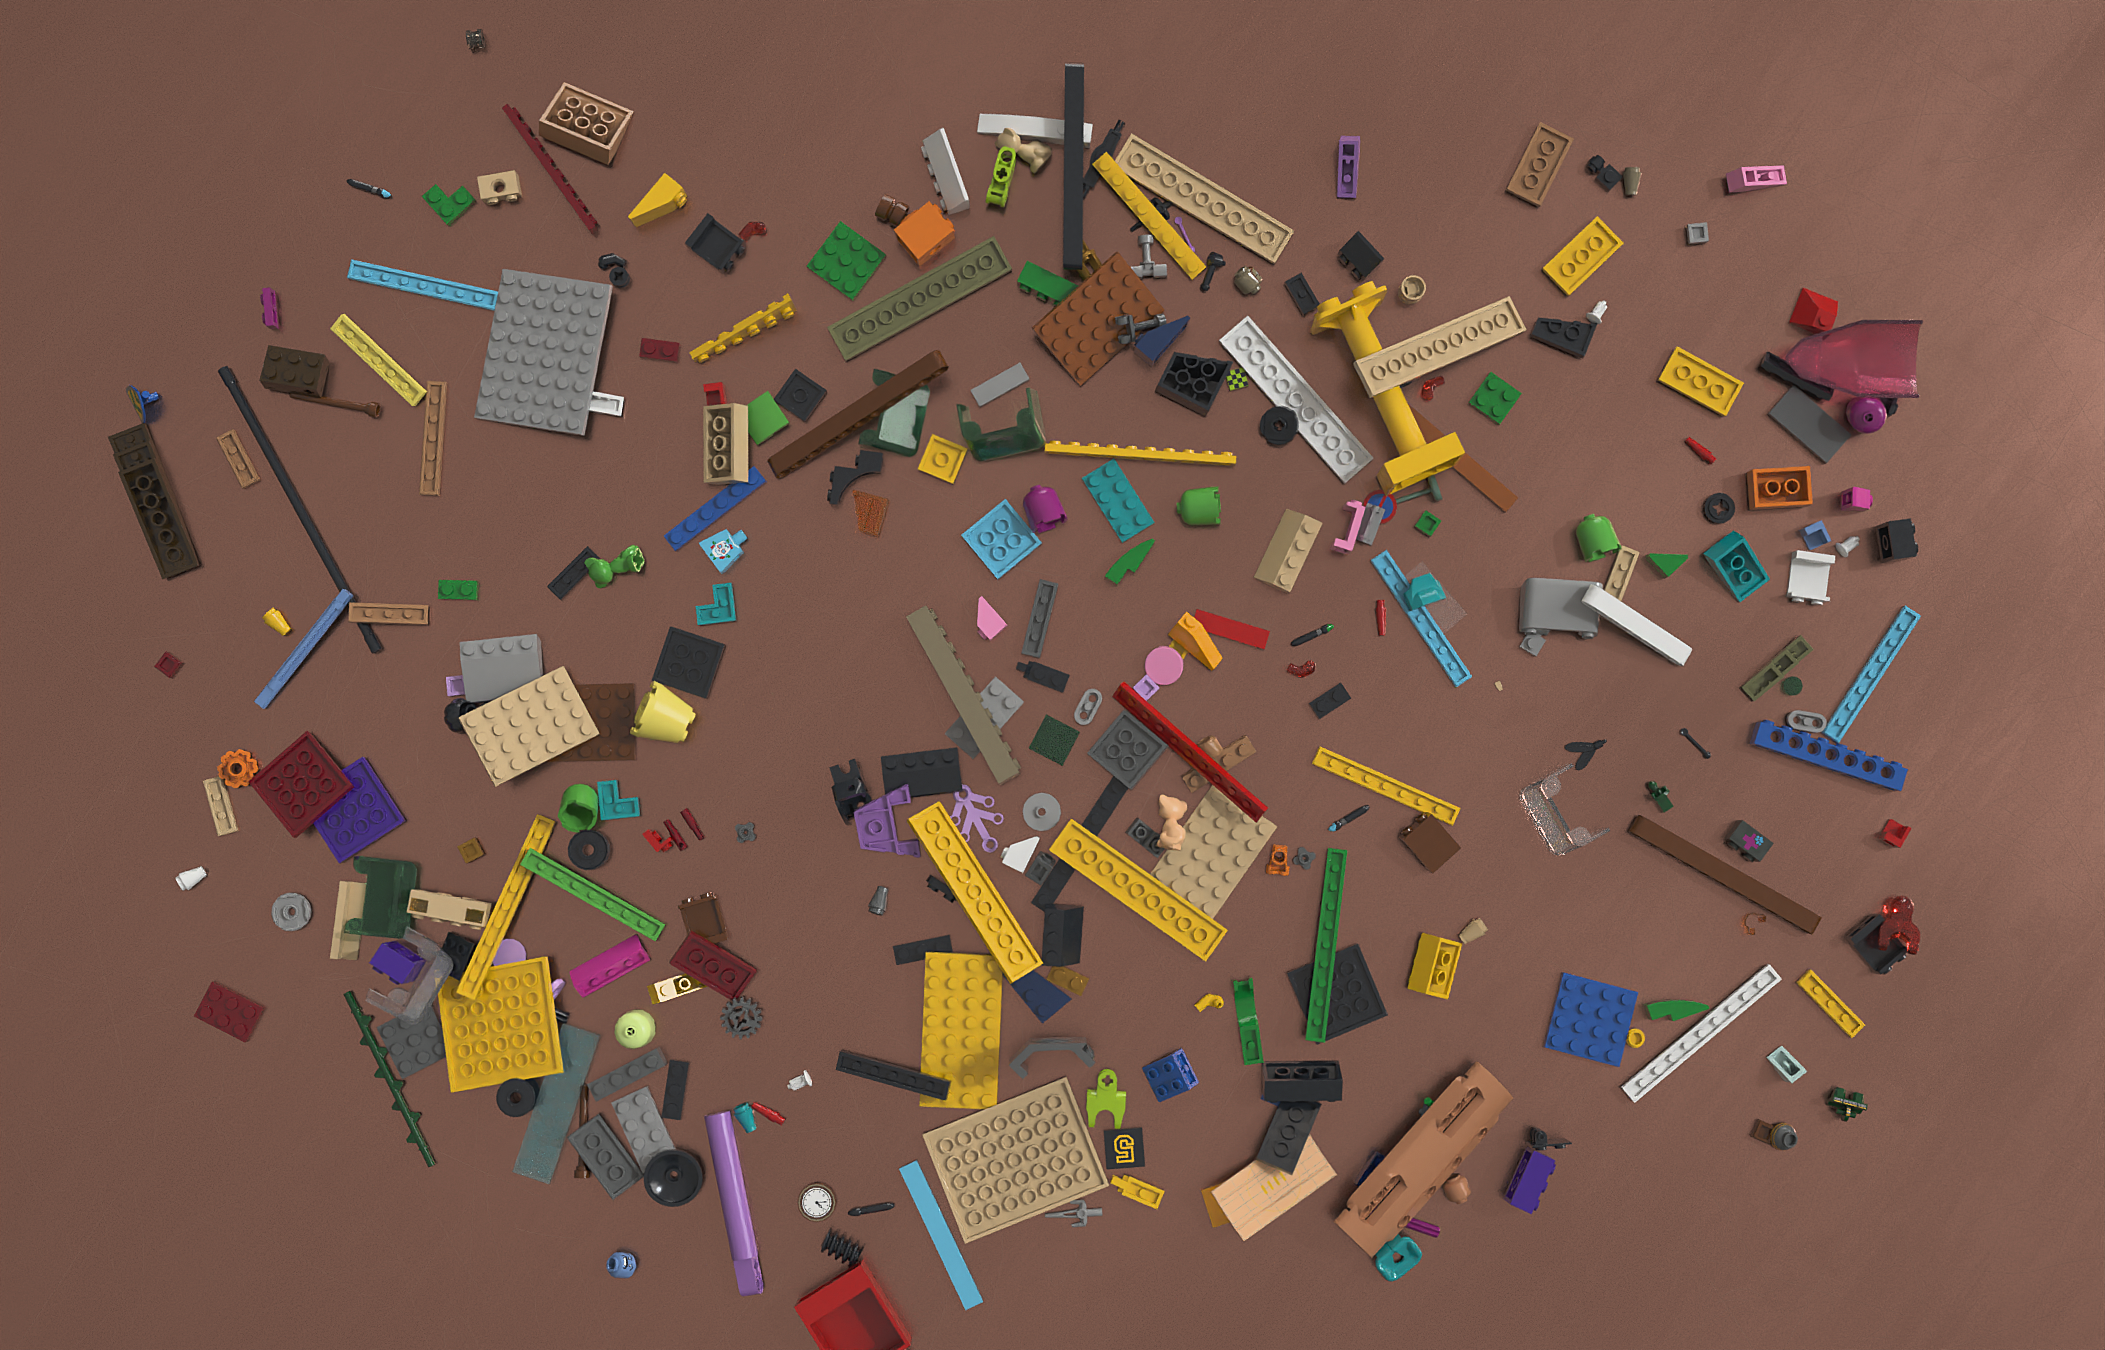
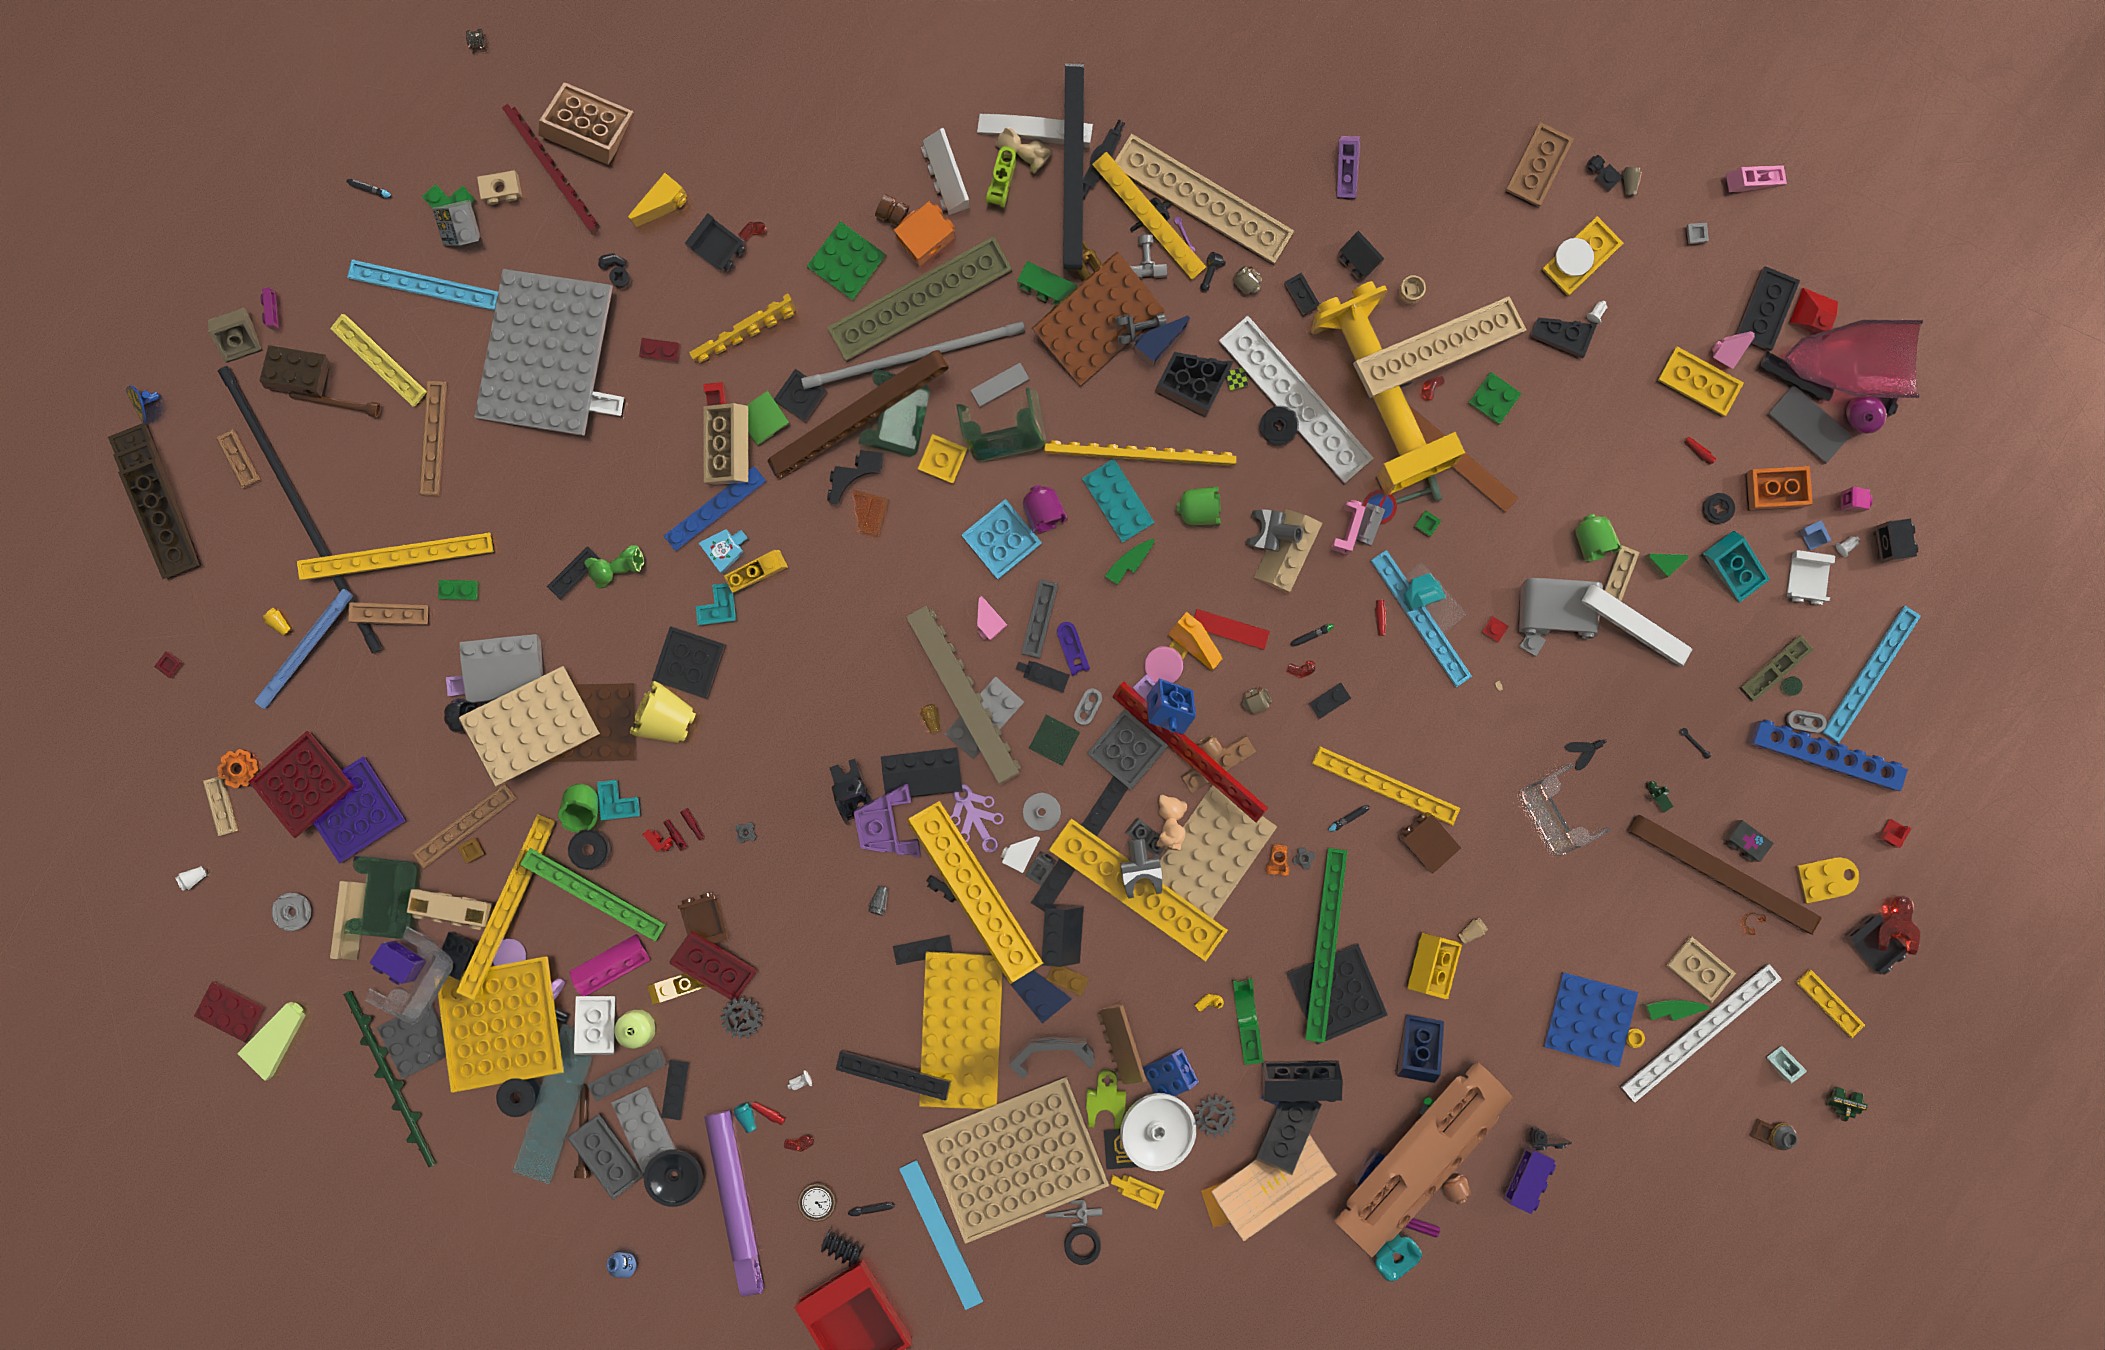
(234, 334): none -> dark tan slope
(270, 1044): none -> yellowish green slope
(395, 556): none -> yellow plate
(456, 223): none -> light grey slope
(464, 826): none -> medium nougat tile
(594, 1025): none -> white plate
(756, 570): none -> yellow slope
(800, 1144): none -> clear red arm
(817, 380): none -> light grey piece
(931, 717): none -> clear yellow cone
(1072, 647): none -> dark purple plate
(1082, 1260): none -> black tyre
(1122, 1044): none -> medium nougat slope
(1140, 867): none -> dark grey connector
(1158, 1132): none -> white dish
(1171, 706): none -> blue piece
(1212, 1108): none -> dark grey gear
(1256, 700): none -> dark tan head
(1274, 531): none -> dark grey connector
(1421, 1049): none -> dark blue slope
(1495, 629): none -> red plate
(1574, 257): none -> white tile
(1701, 969): none -> tan tile
(1732, 348): none -> bright pink slope
(1768, 307): none -> black plate
(1826, 879): none -> yellow plate

